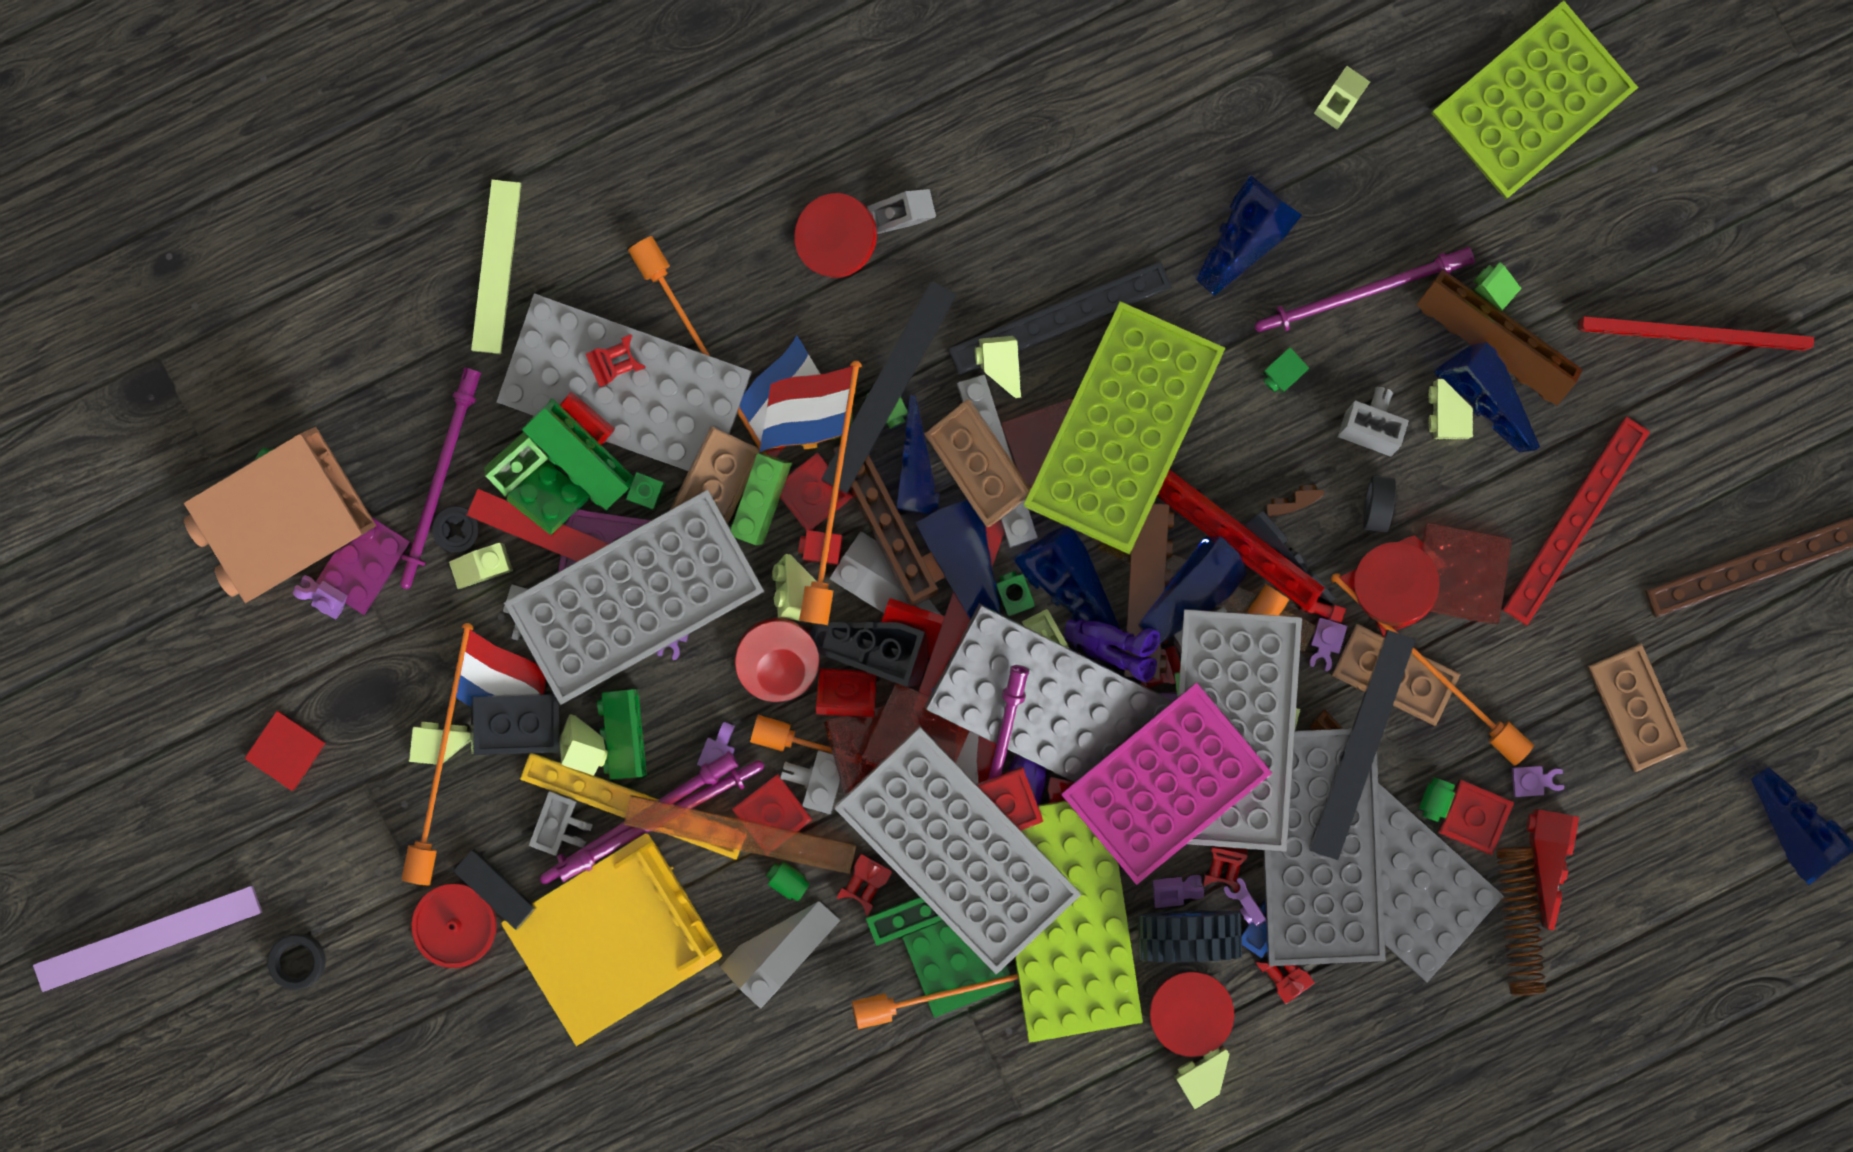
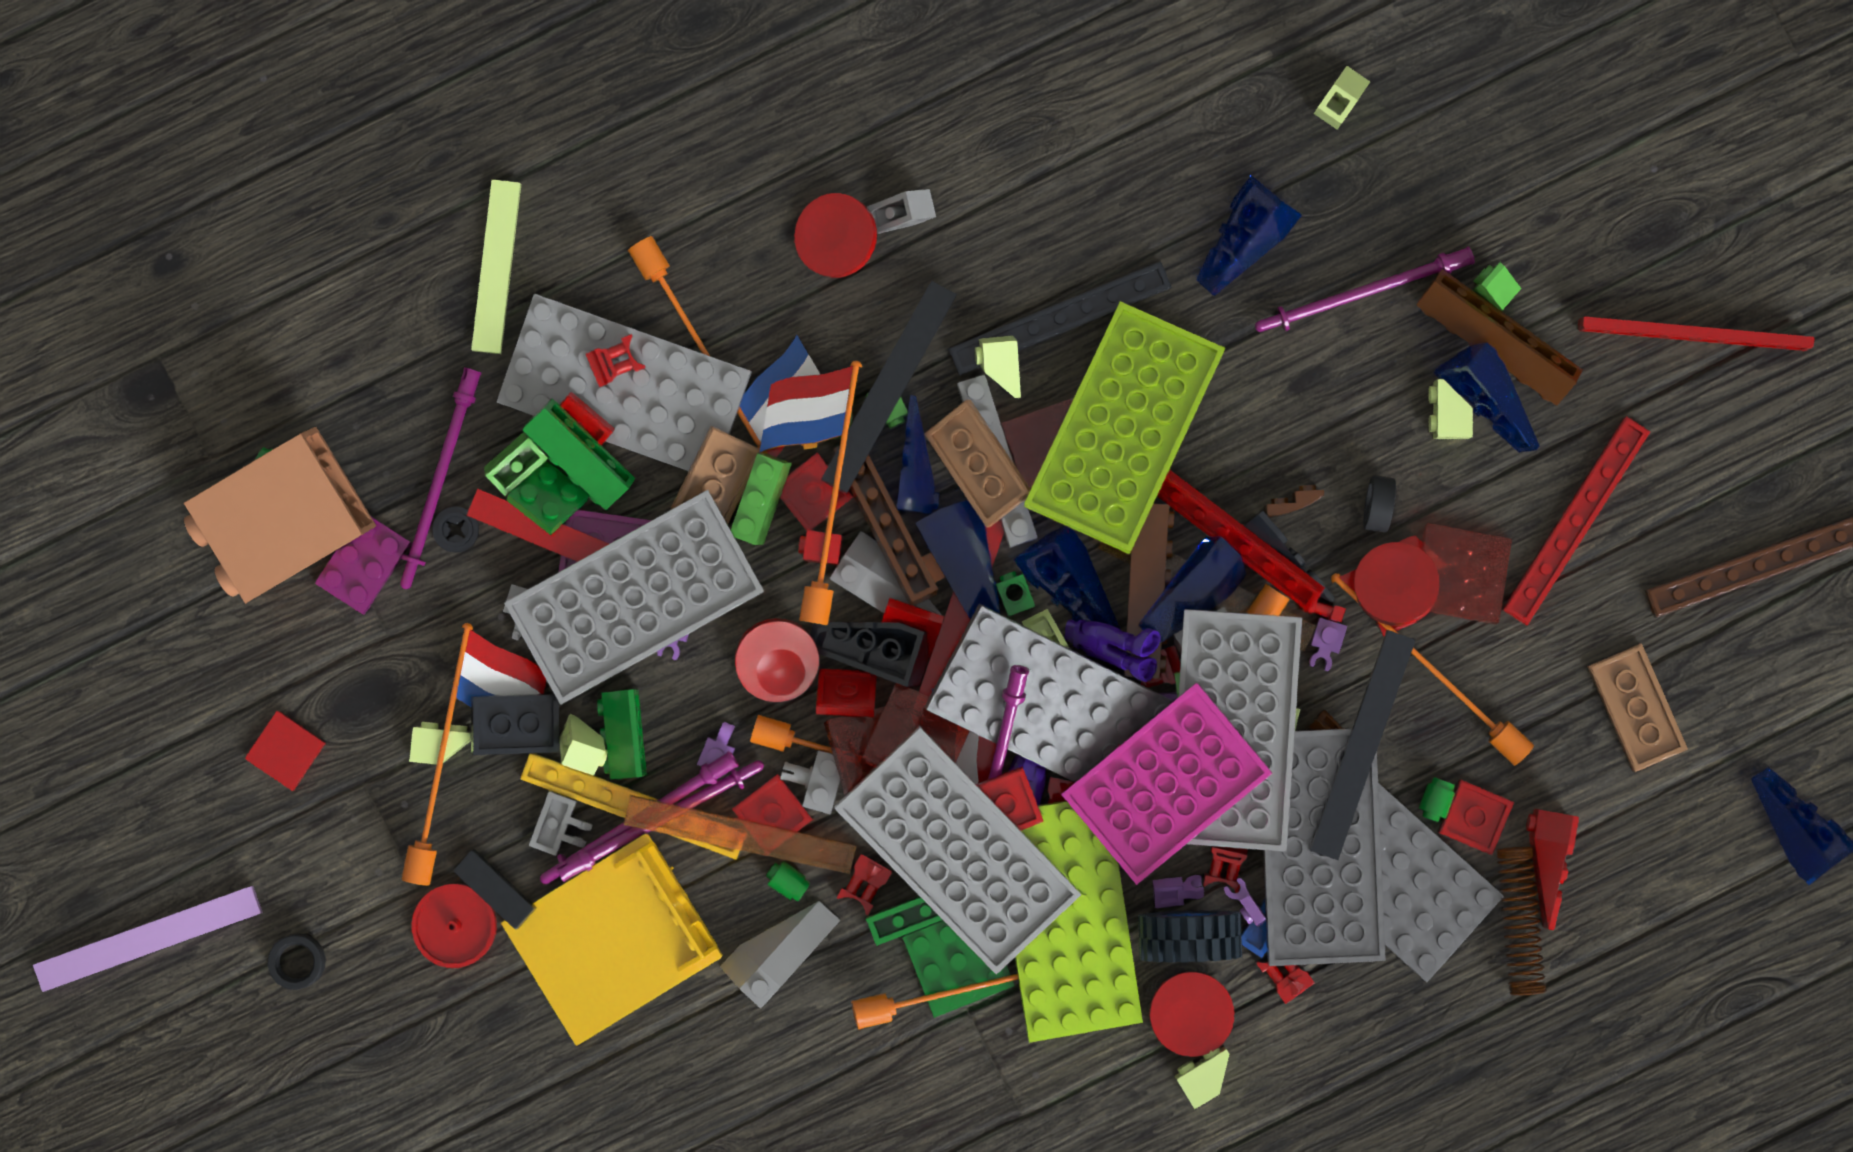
(324, 596): medium lavender plate -> none
(480, 565): yellowish green slope -> none
(646, 491): green brick -> none
(790, 586): yellowish green slope -> none
(1284, 371): green brick -> none
(1373, 425): light grey brick -> none
(1419, 690): medium nougat tile -> none
(1531, 781): medium lavender plate -> none
(1534, 100): lime plate -> none

